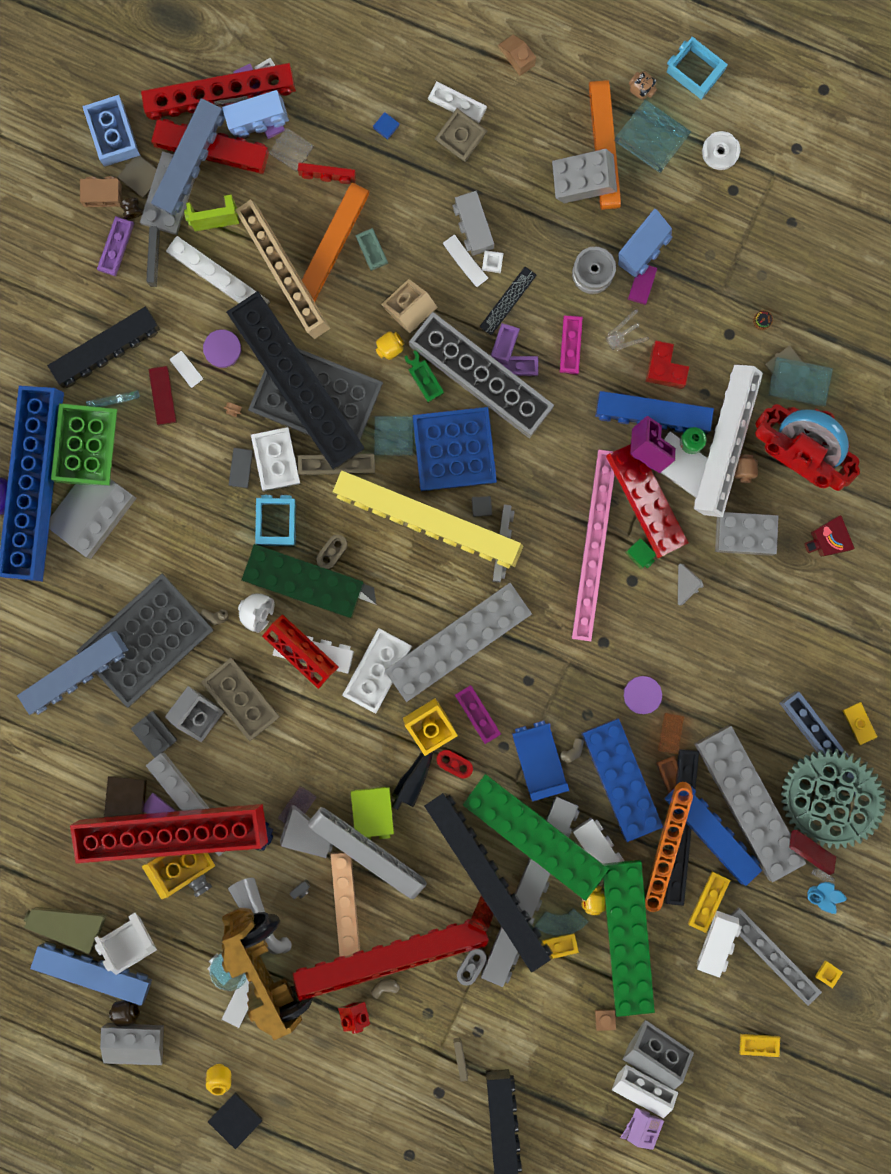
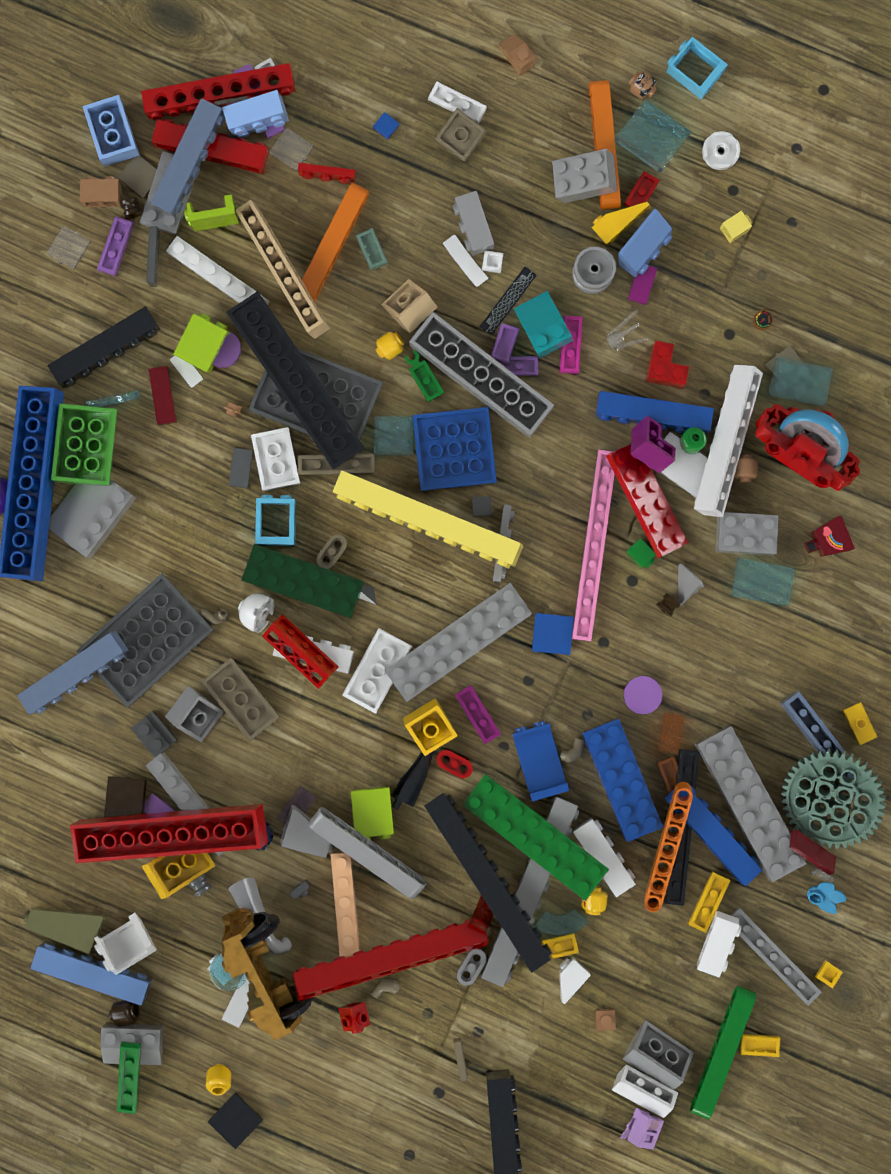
(68, 247): none -> clear piece
(128, 1077): none -> green tile
(201, 342): none -> lime panel
(543, 324): none -> teal slope
(552, 634): none -> blue tile
(571, 977): none -> white slope
(615, 223): none -> yellow slope
(628, 938): green plate -> none
(642, 190): none -> red plate
(668, 605): none -> dark brown wheel
(723, 1052): none -> green beam
(736, 226): none -> light yellow brick
(762, 582): none -> clear light blue tile

